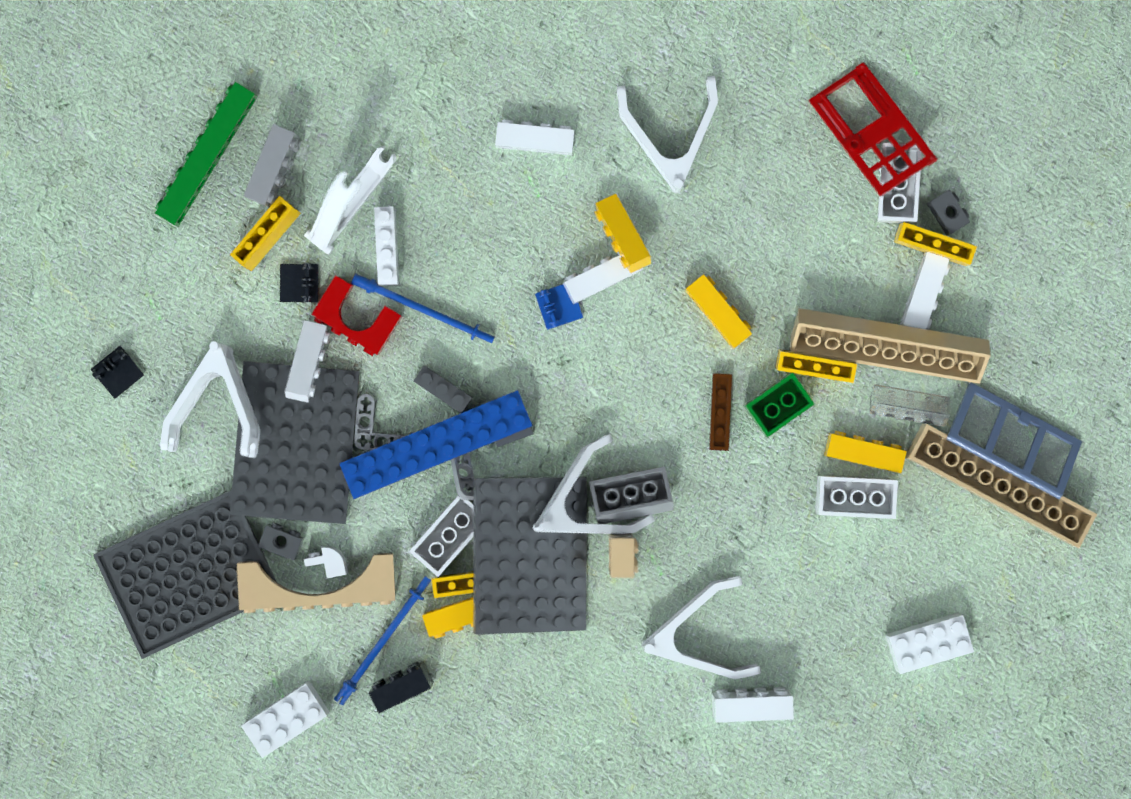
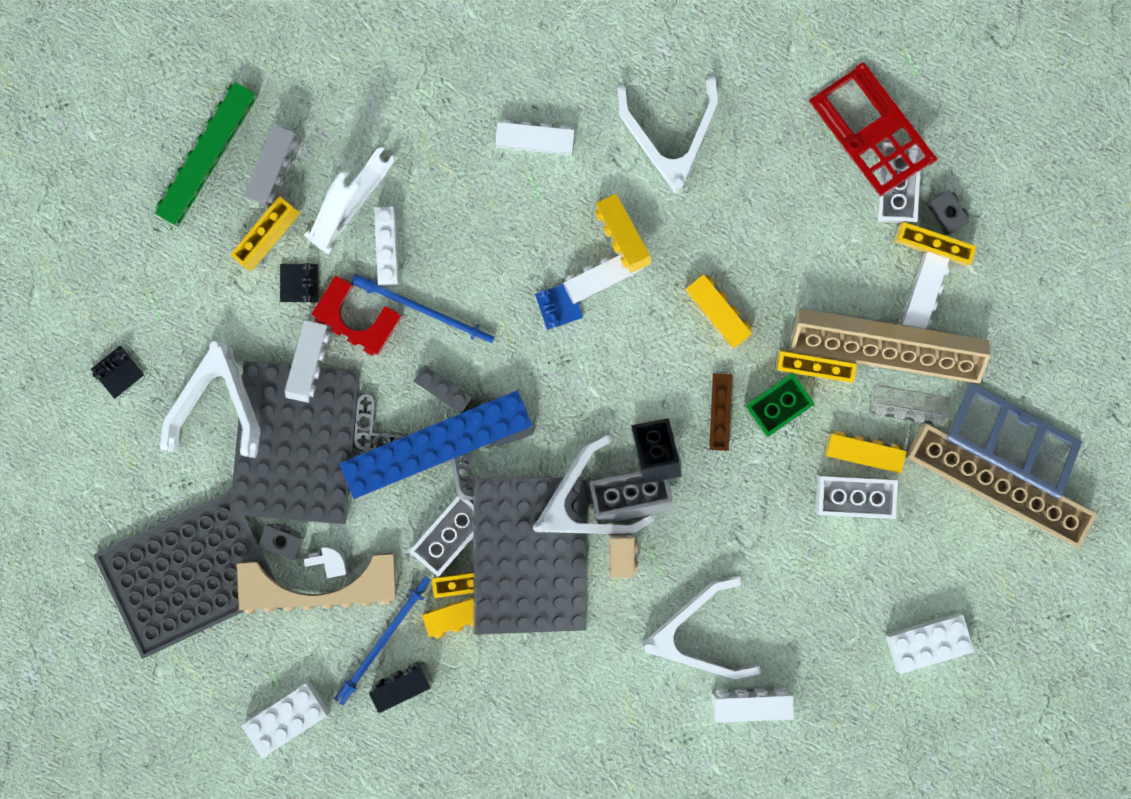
(656, 451): none -> black brick

